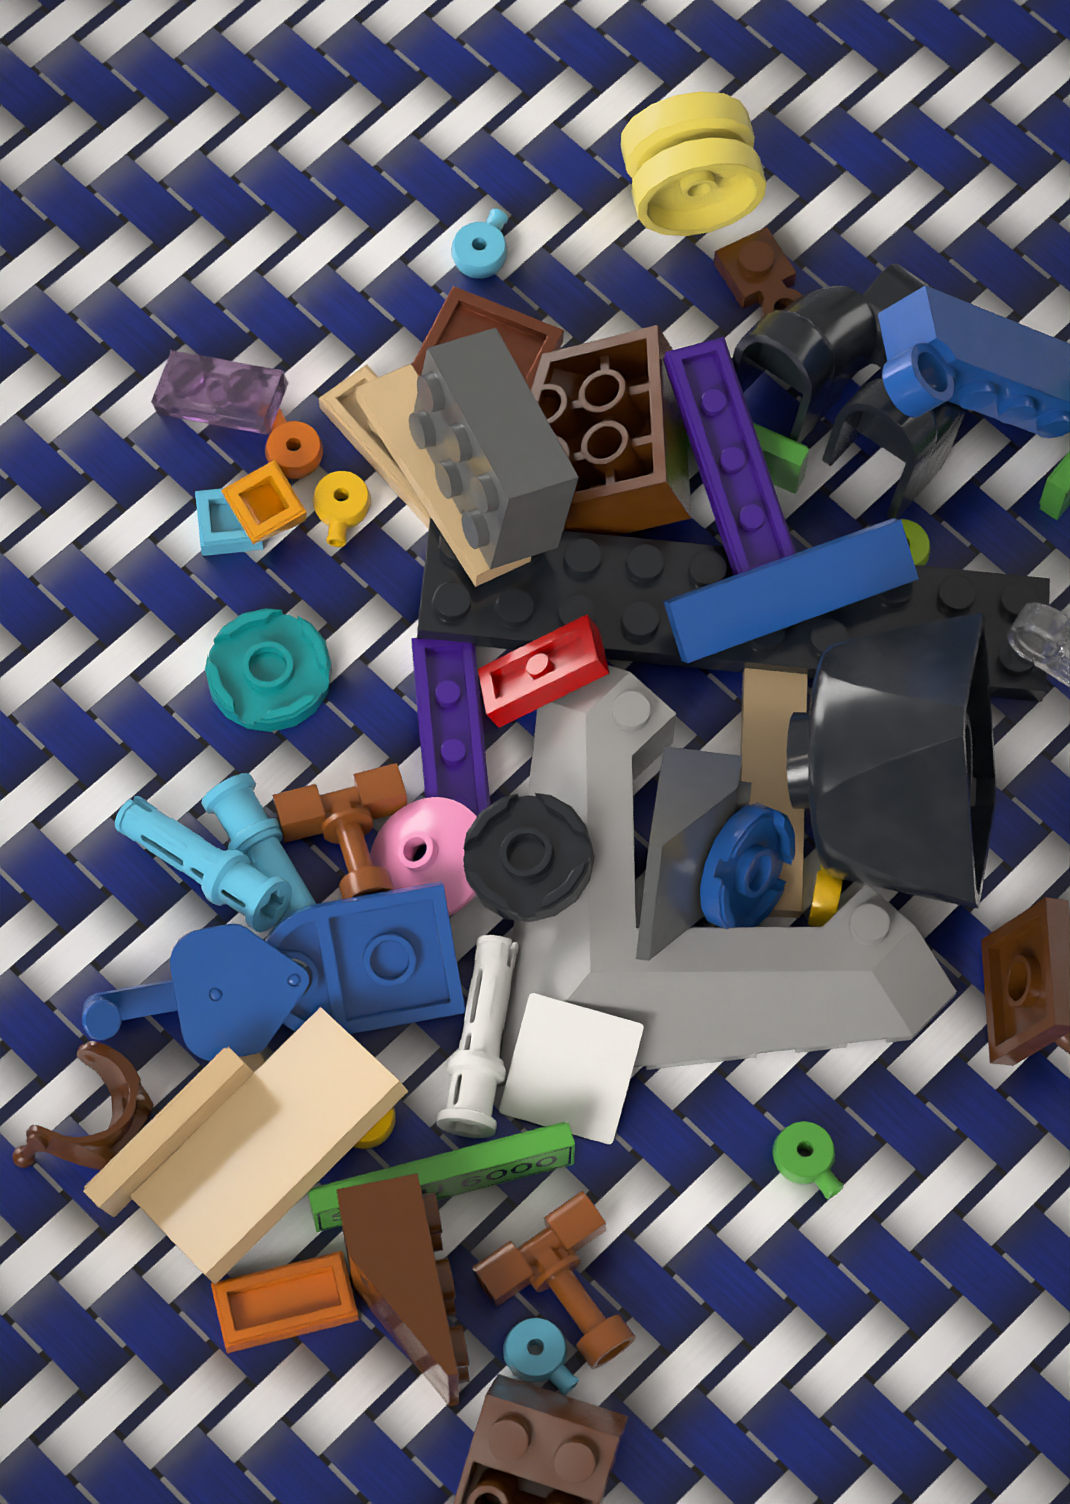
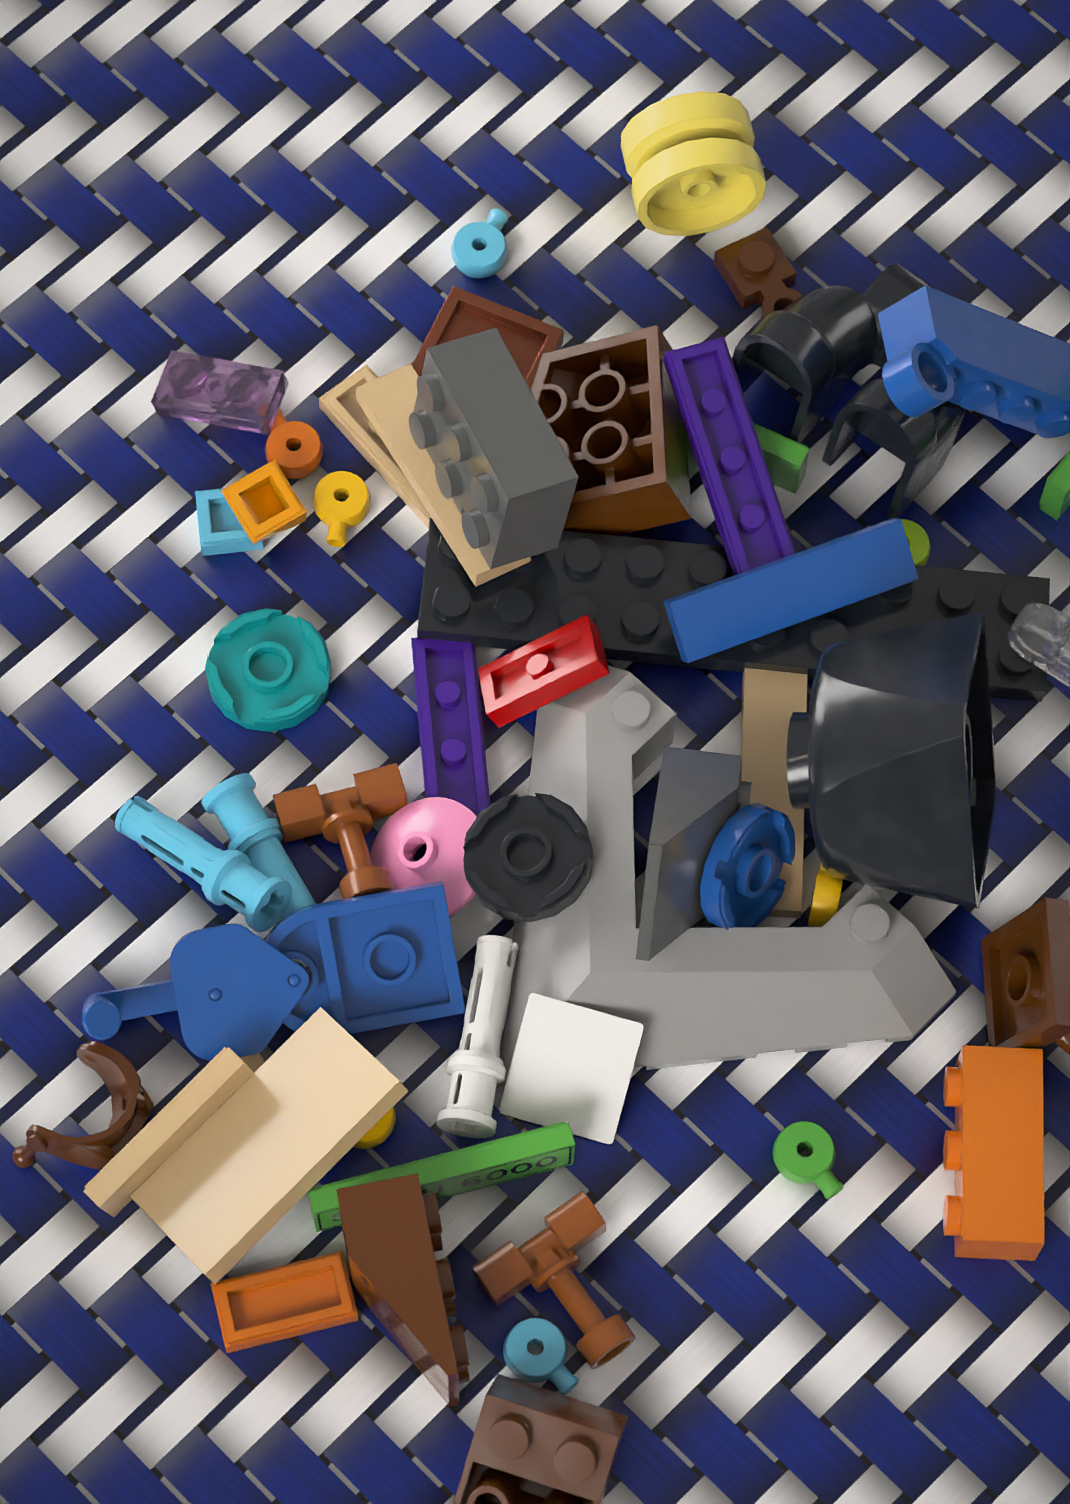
(995, 1153): none -> orange brick

